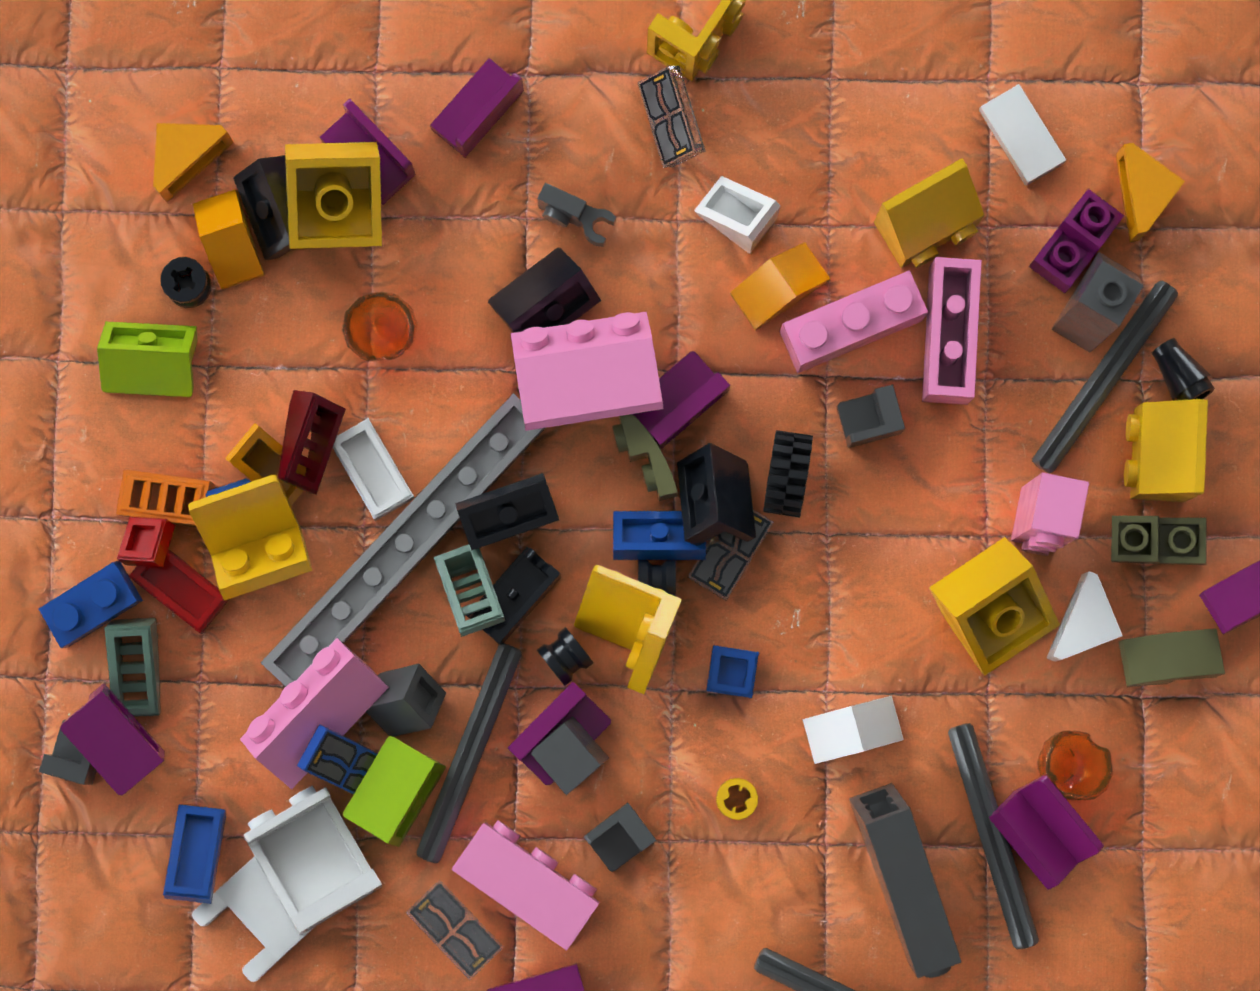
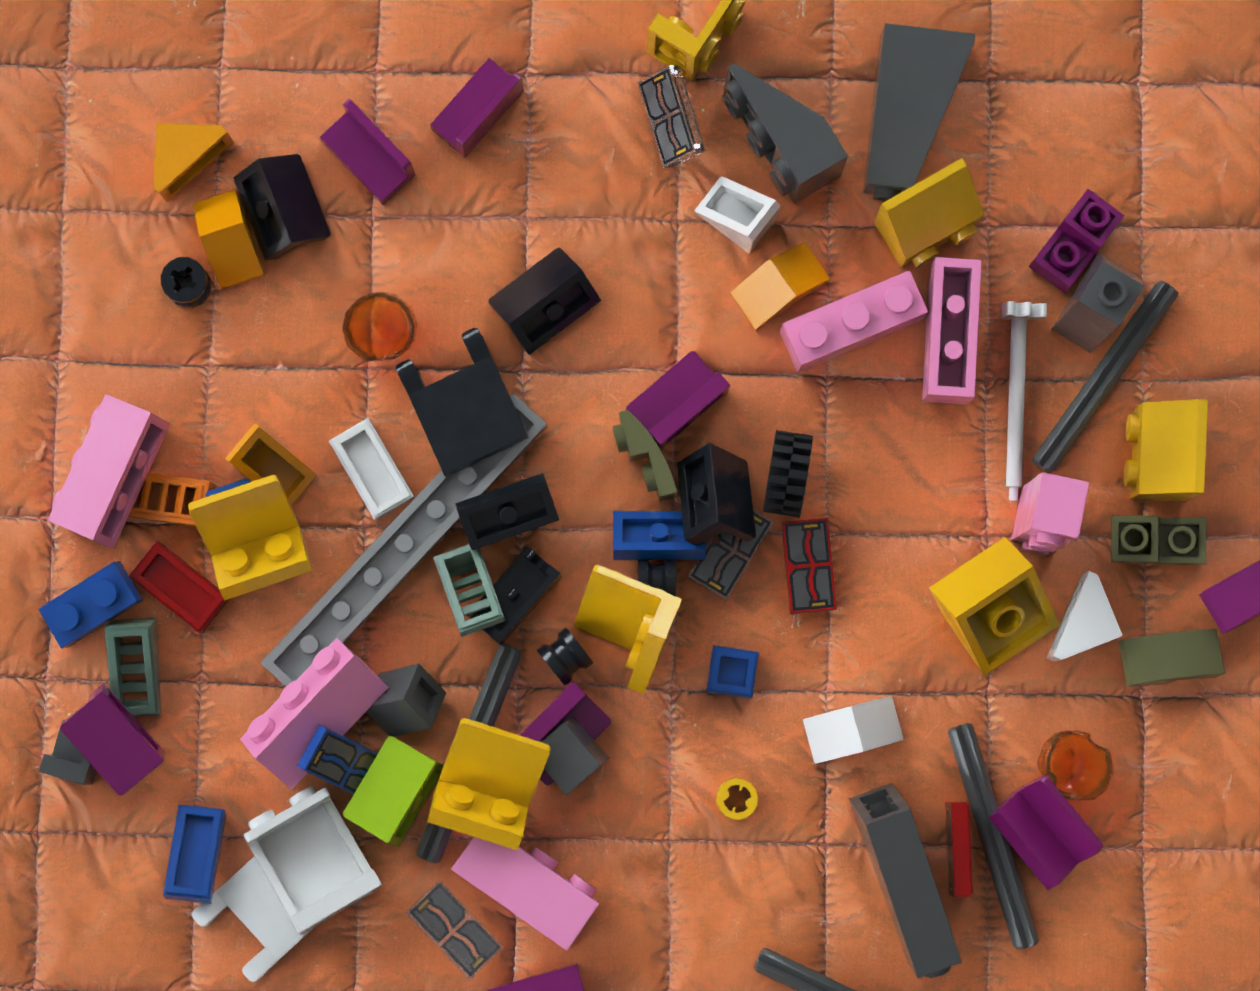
(108, 471): none -> bright pink brick
(146, 542): red tile -> none
(147, 359): lime panel -> none
(309, 414): dark red slope -> none
(333, 195): yellow slope -> none
(466, 412): none -> black flag
(488, 783): none -> yellow bracket
(565, 208): dark grey plate -> none
(586, 370): bright pink slope -> none
(620, 837): dark grey panel -> none
(788, 133): none -> dark grey slope
(808, 566): none -> tile
(871, 417): dark grey panel -> none
(910, 98): none -> dark grey slope
(959, 849): none -> red tile
(1018, 314): none -> white piece
(1022, 134): white tile -> none
(1145, 188): light orange slope -> none
(1182, 373): black cone -> none

